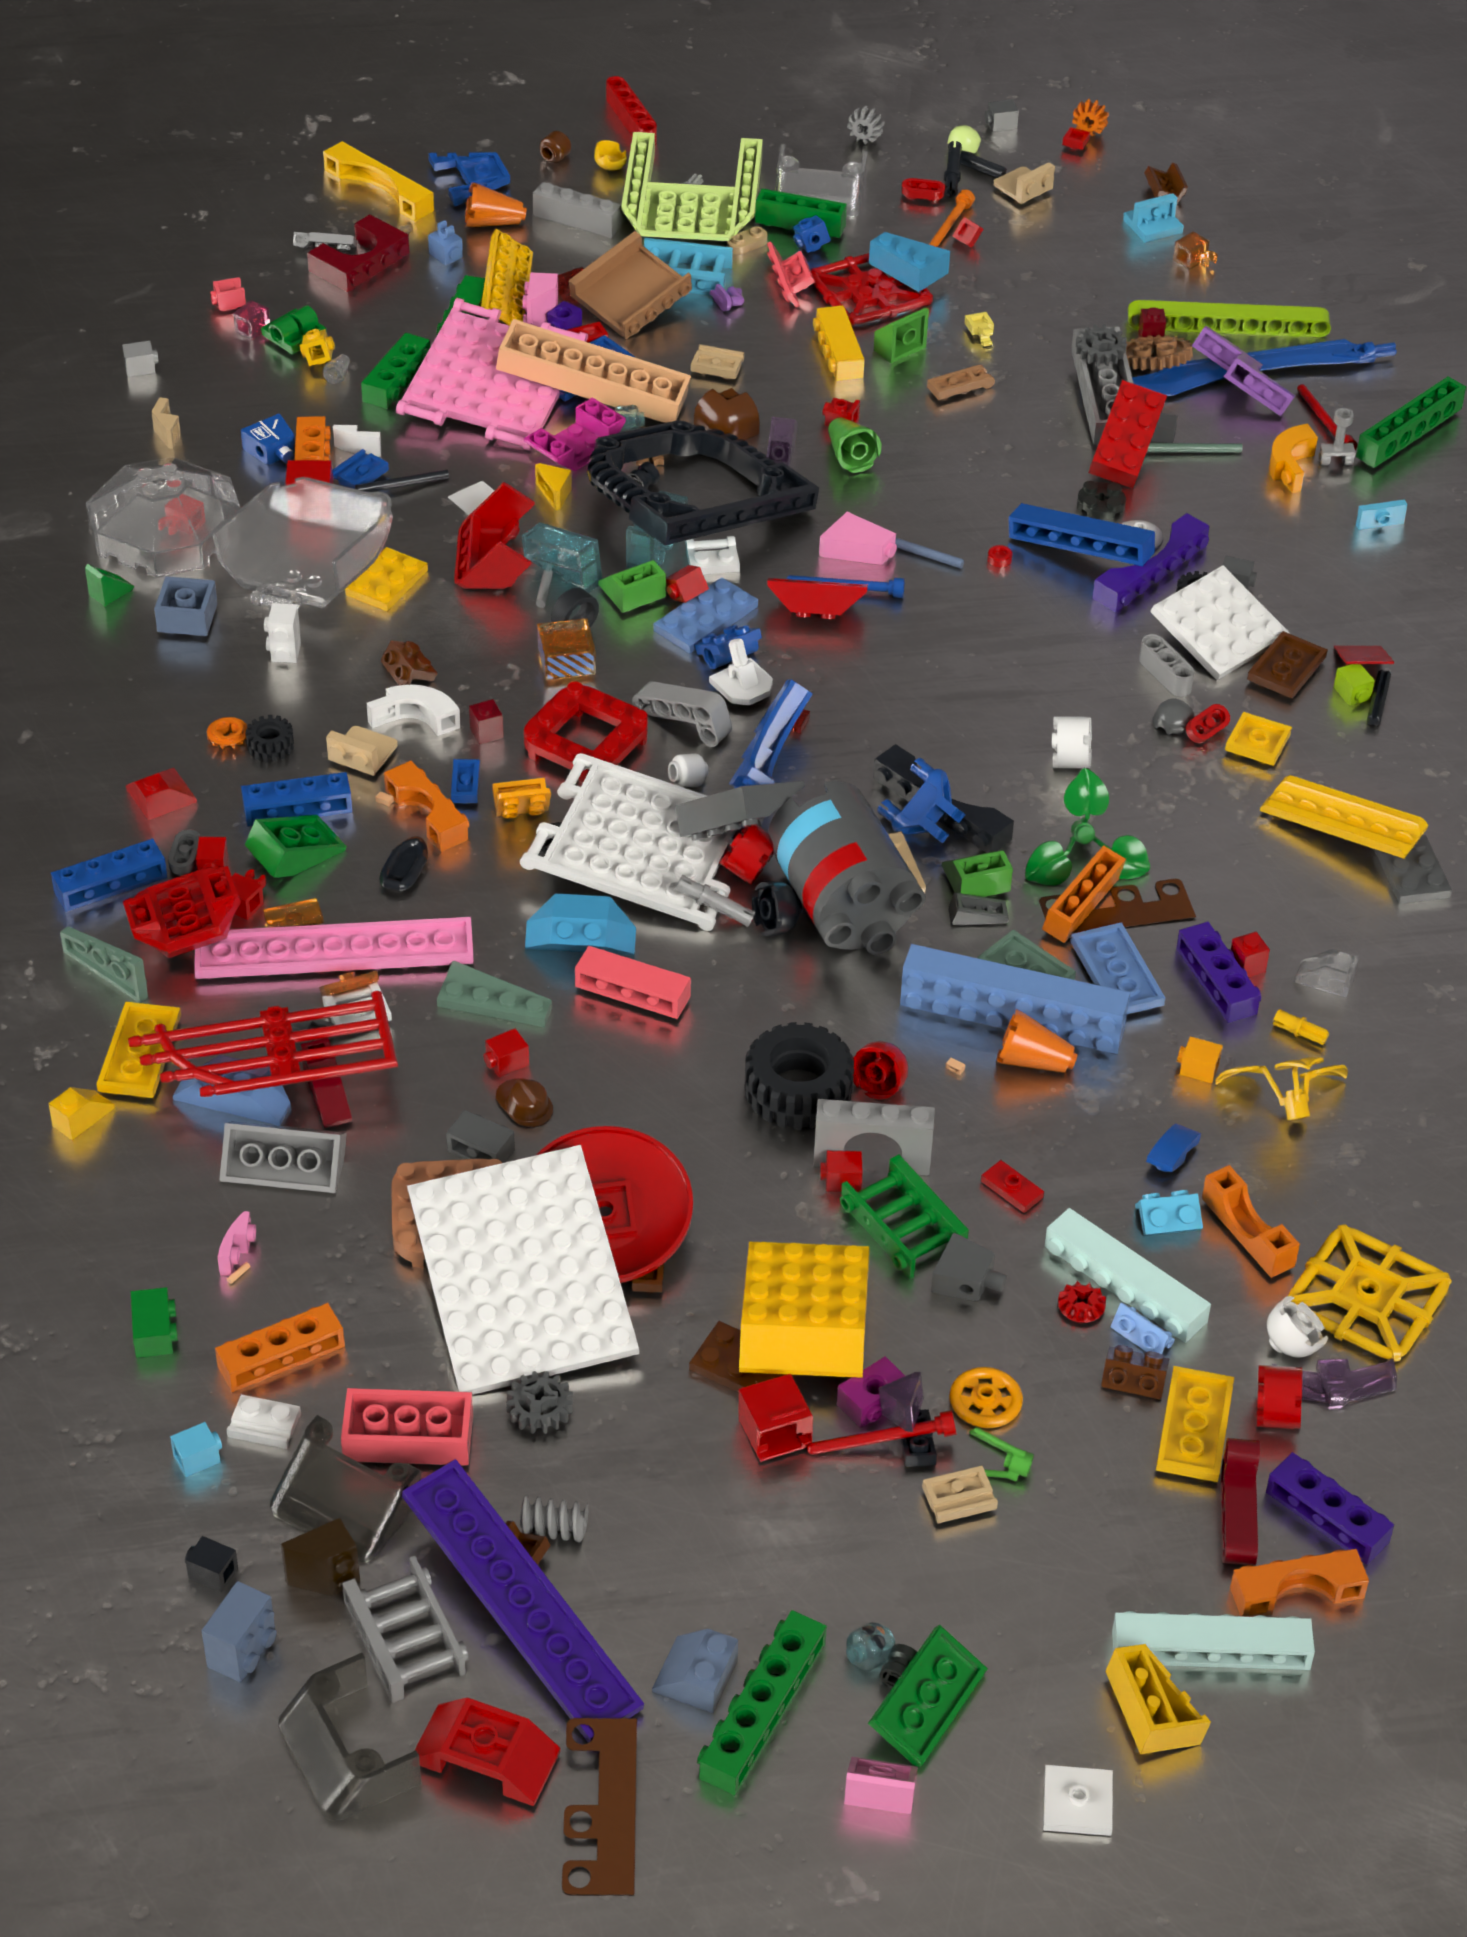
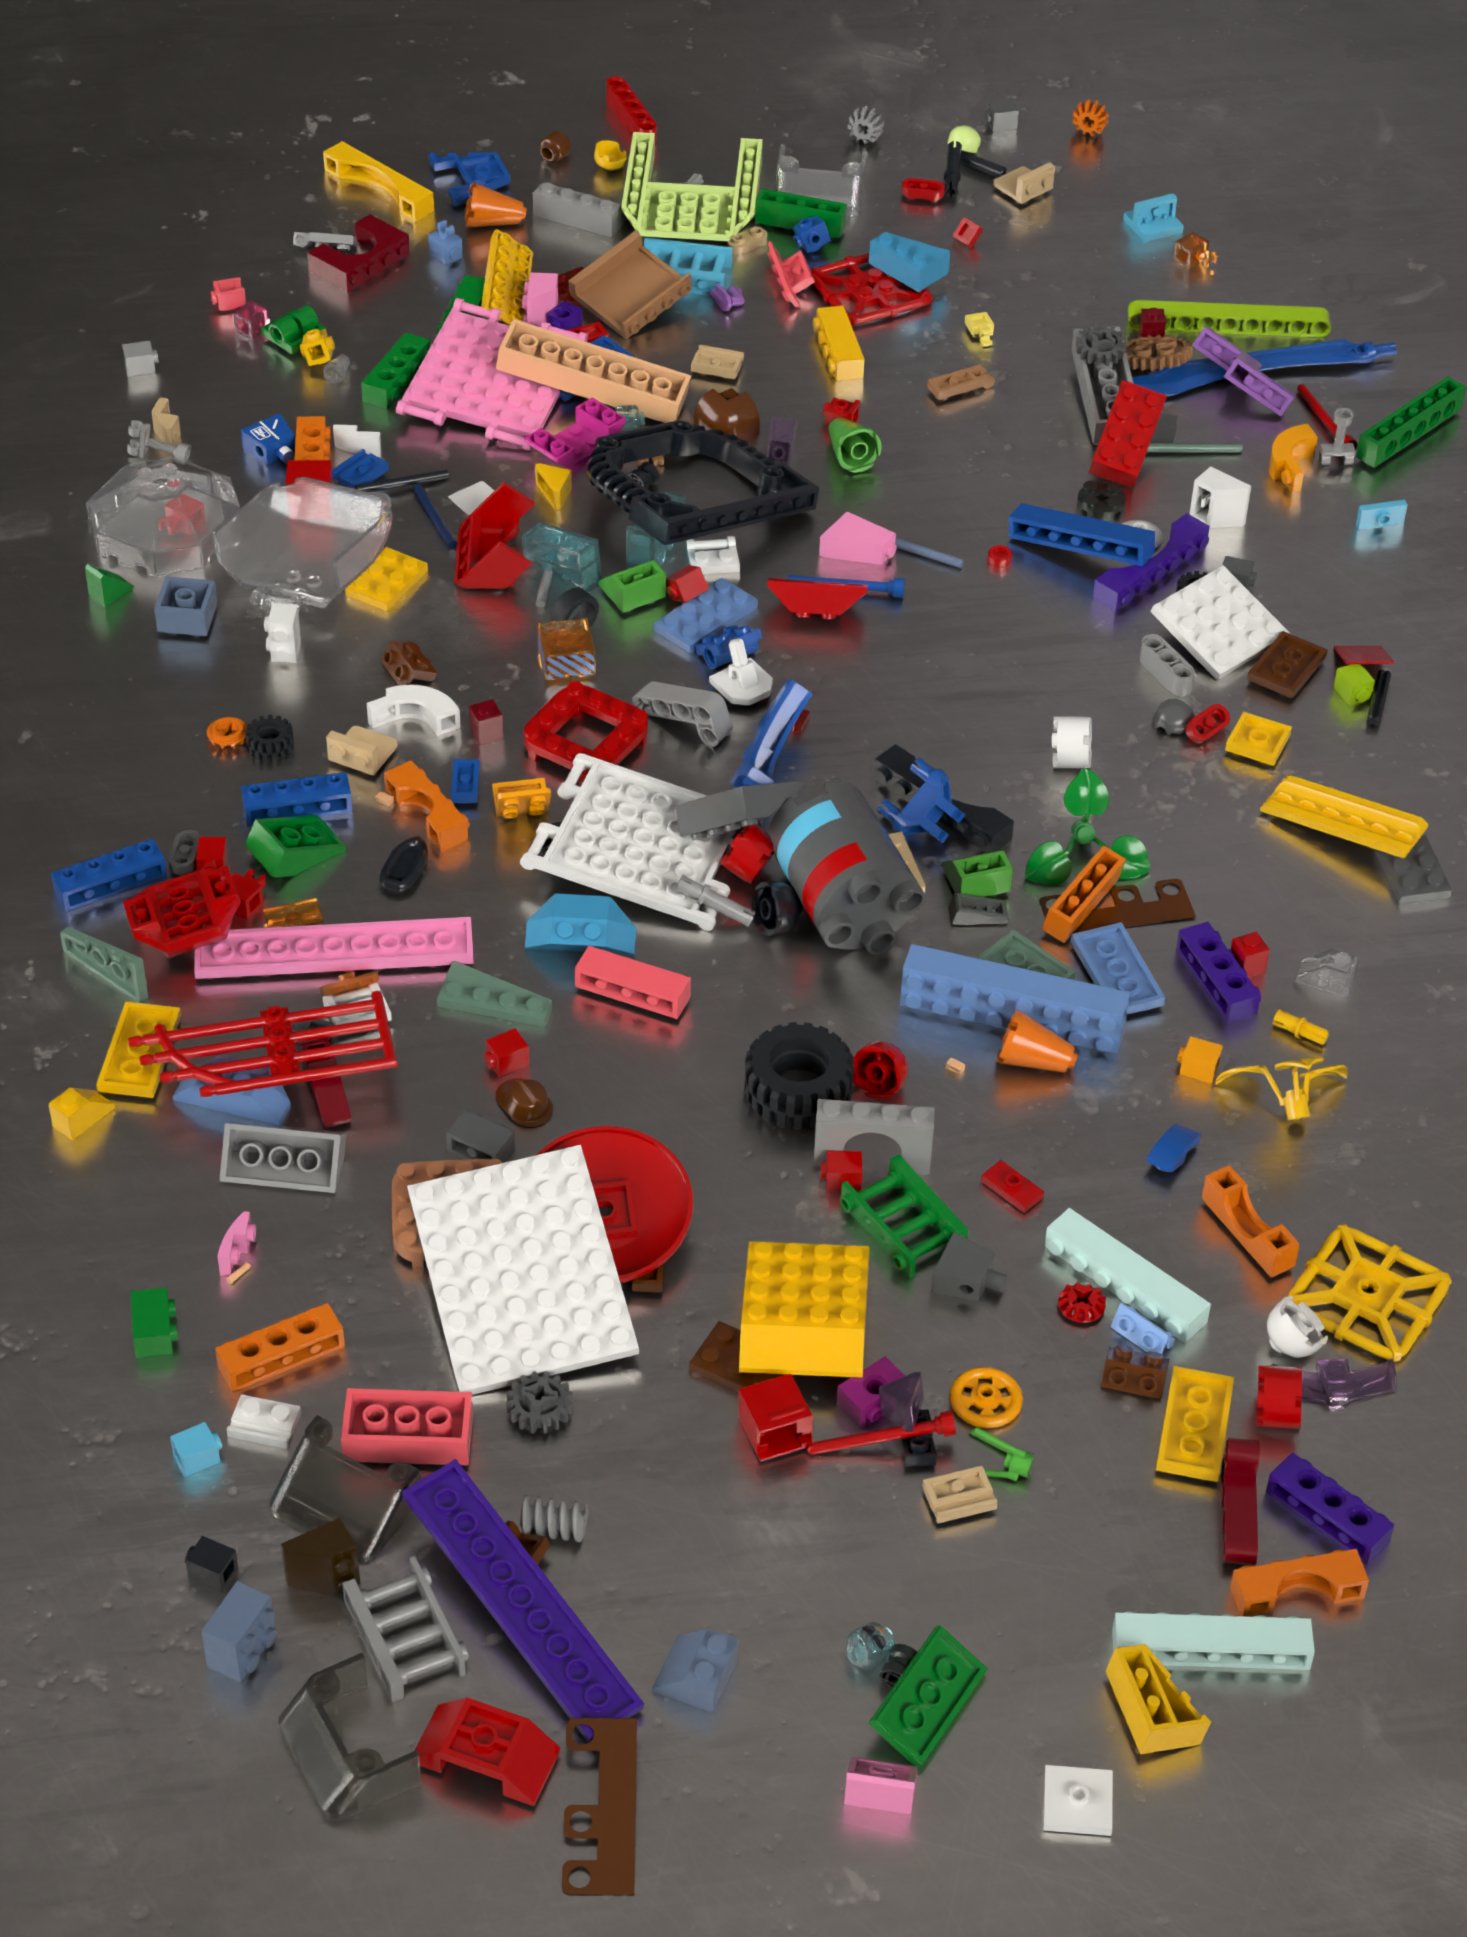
(141, 446): none -> light grey bar
(161, 793): red slope -> none
(435, 516): none -> dark blue bar
(688, 770): white head -> none
(727, 1769): green brick -> none
(902, 336): bright green slope -> none
(963, 201): orange piece -> none
(1076, 138): red plate -> none
(1167, 182): reddish brown bracket -> none
(1169, 1214): medium azure bracket -> none
(1220, 499): none -> white slope

